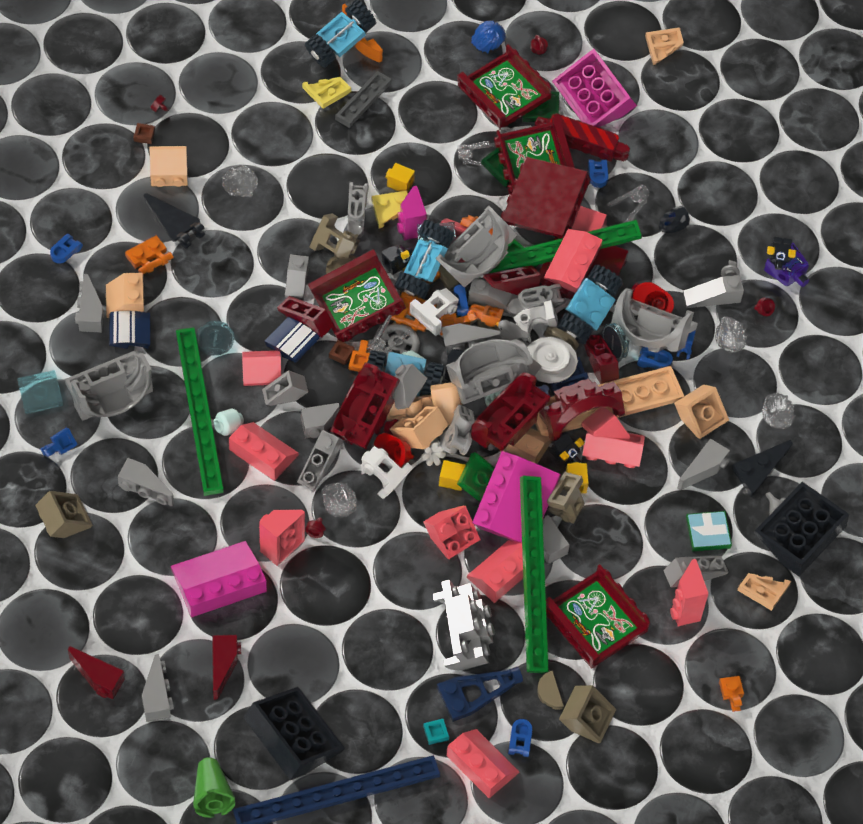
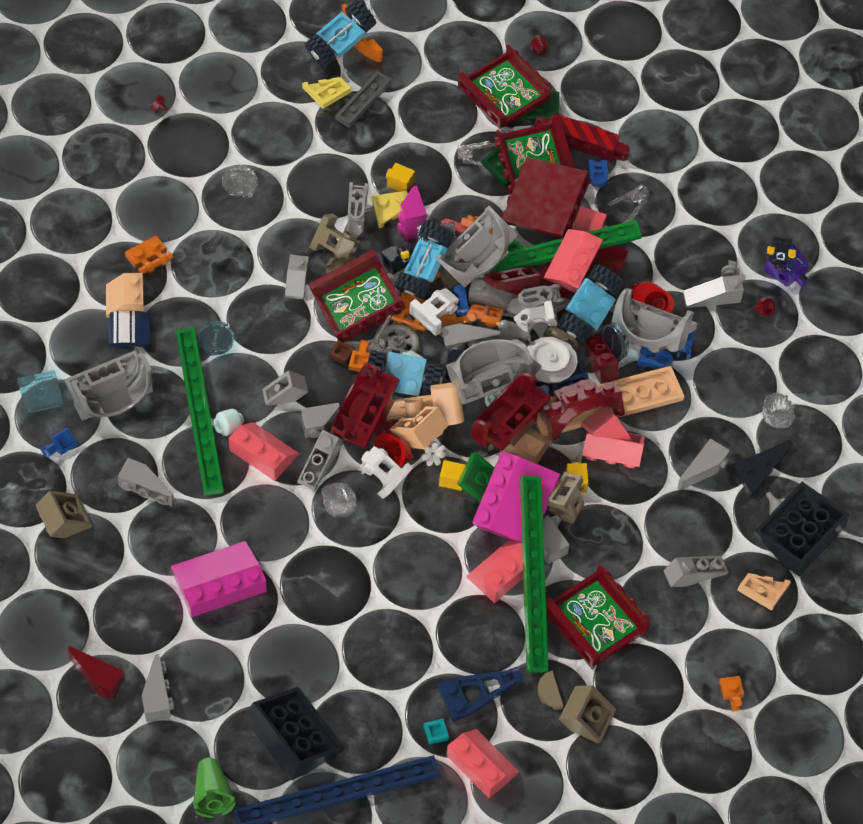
(61, 253): blue plate -> none
(91, 314): light grey slope -> none
(144, 133): copper plate -> none
(168, 166): light nougat slope -> none
(175, 221): black flag -> none
(224, 660): dark red slope -> none
(261, 367): coral slope -> none
(281, 533): coral slope -> none
(292, 339): dark blue slope -> none
(308, 314): dark red slope -> none
(315, 528): dark red tile -> none
(409, 386): light grey slope -> none
(452, 530): coral slope -> none
(458, 434): light grey piece -> none
(467, 621): light grey piece -> none
(488, 36): blue hair -> none
(520, 731): blue plate -> none
(566, 449): black piece -> none
(594, 91): dark pink slope -> none
(663, 43): light nougat wing -> none
(674, 220): black rock -> none
(690, 596): coral slope -> none
(702, 410): light nougat slope -> none
(708, 531): tile -> none
(730, 335): clear hair -> none

